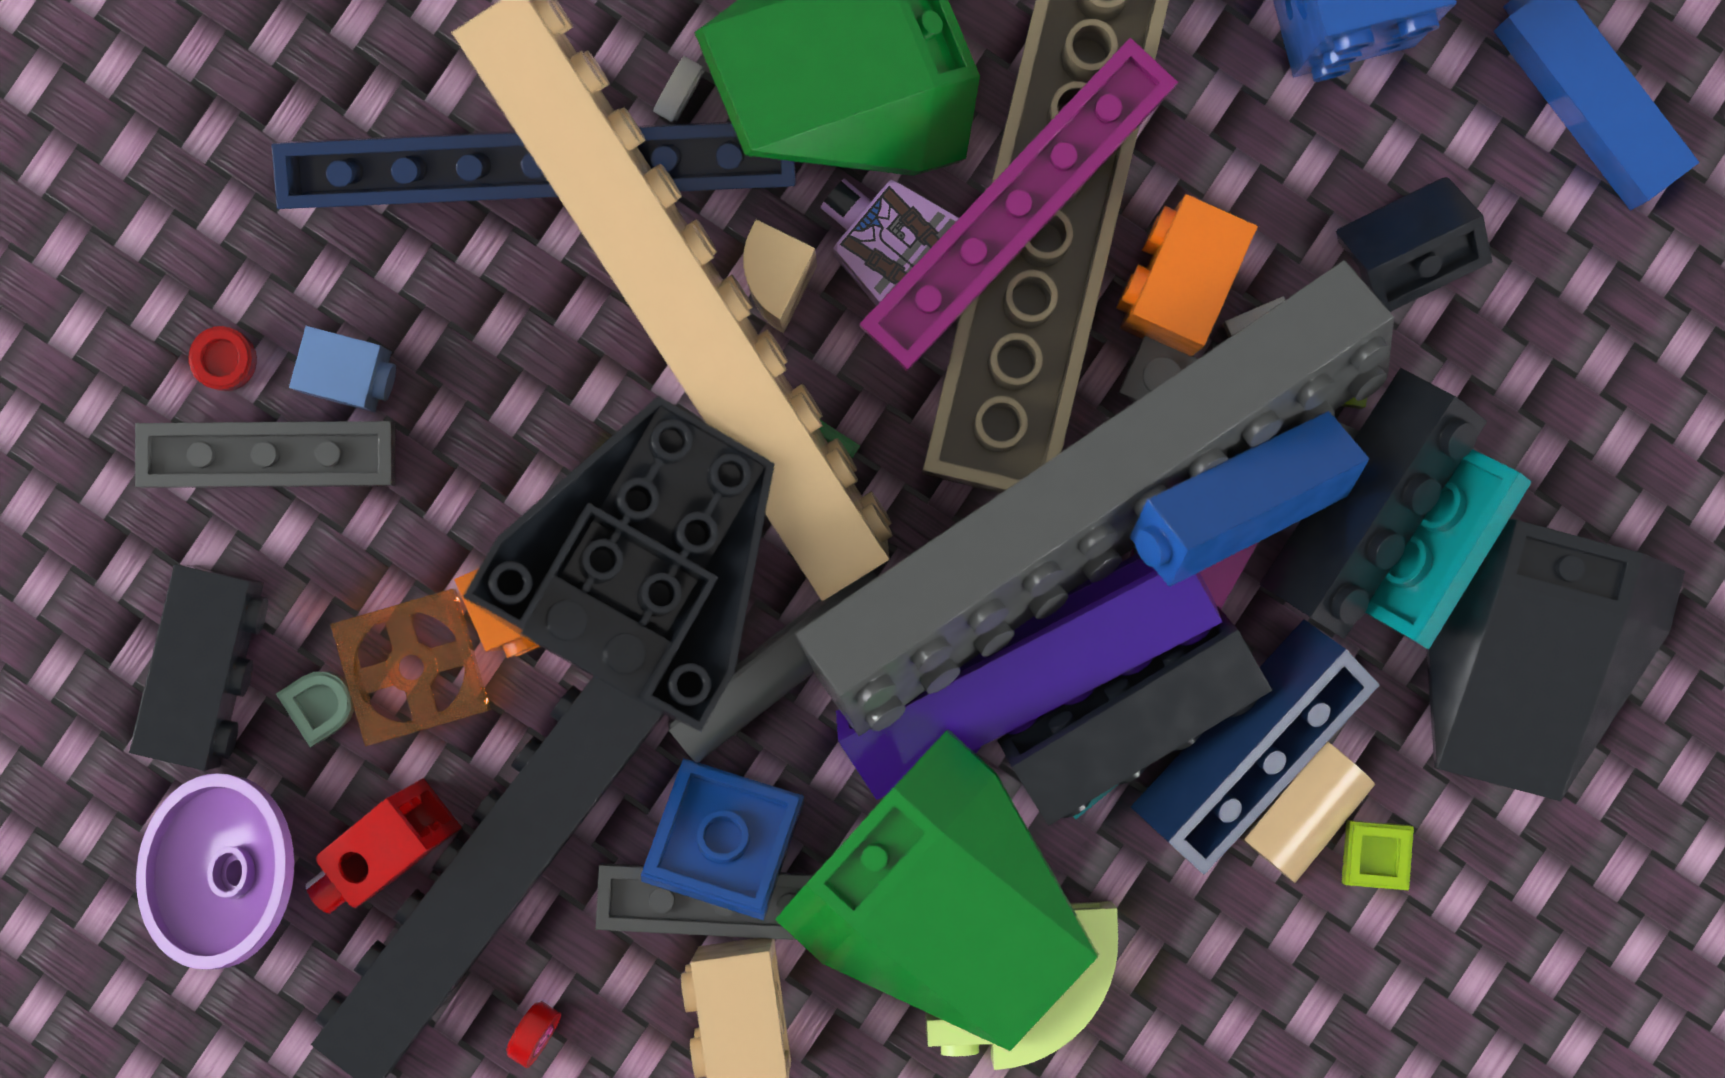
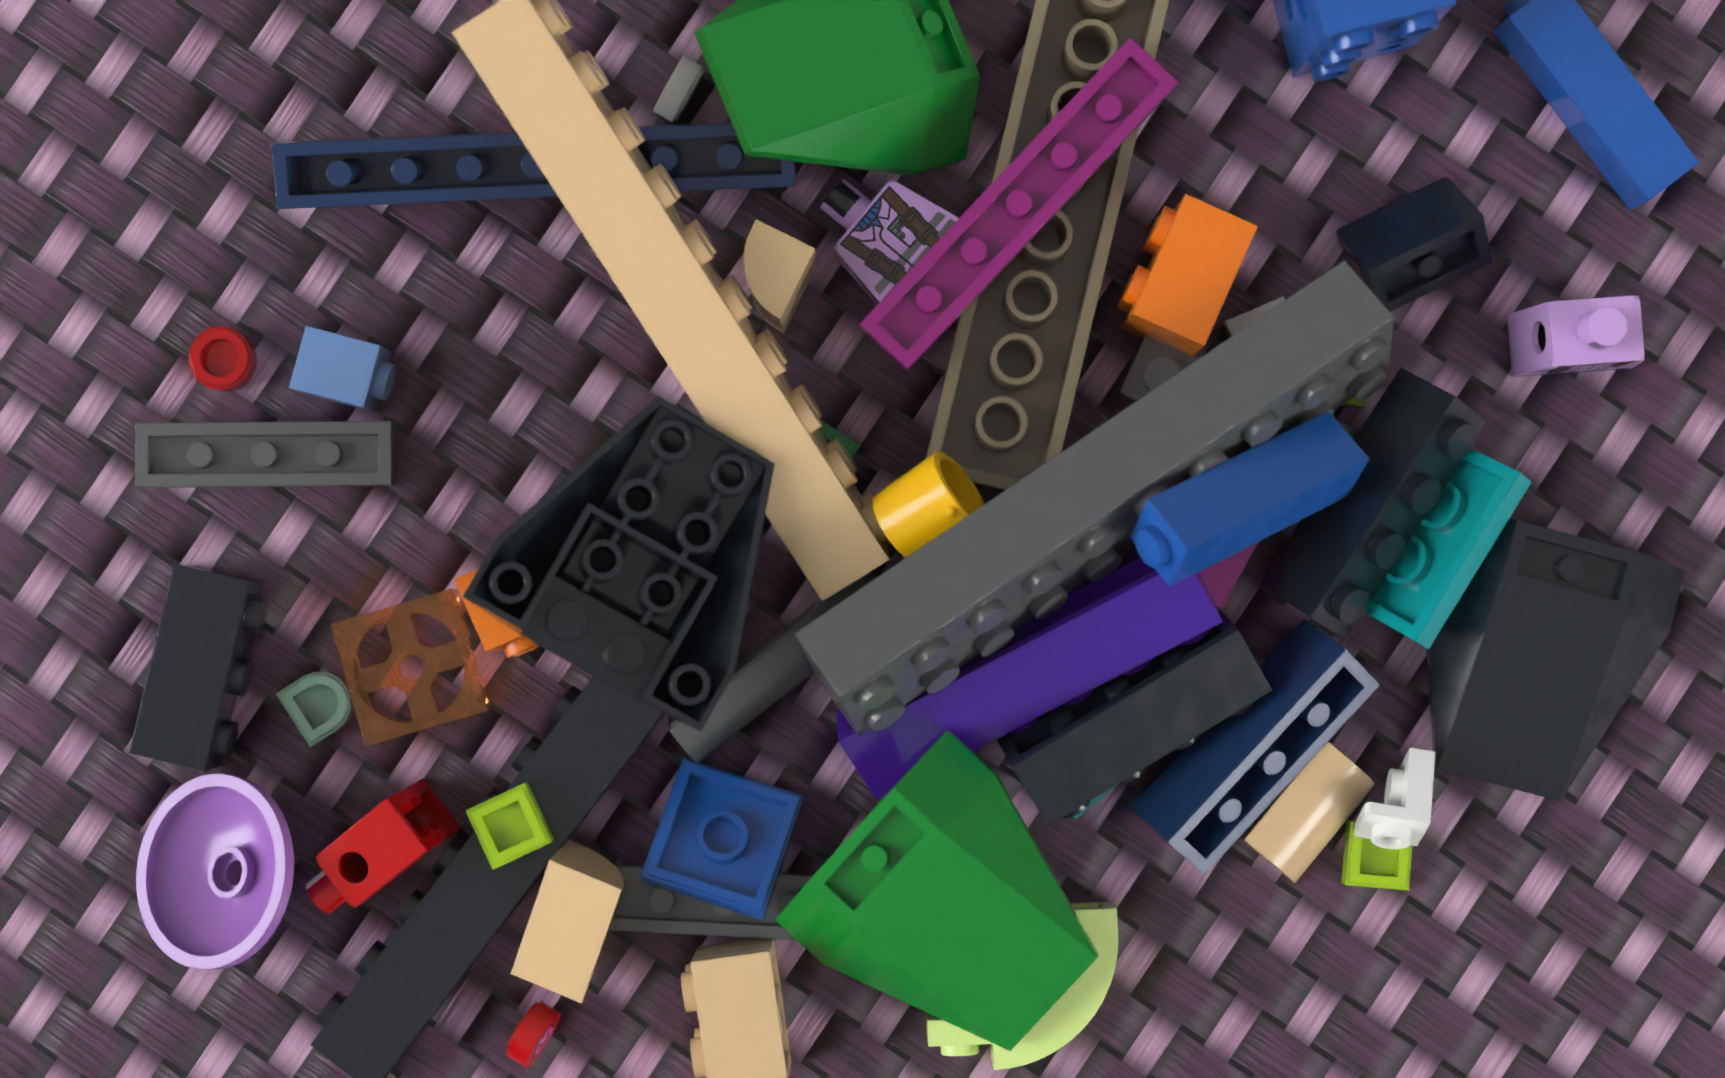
(510, 825): none -> lime tile
(569, 921): none -> tan brick
(925, 502): none -> yellow piece
(1406, 804): none -> white bracket
(1579, 336): none -> lavender torso

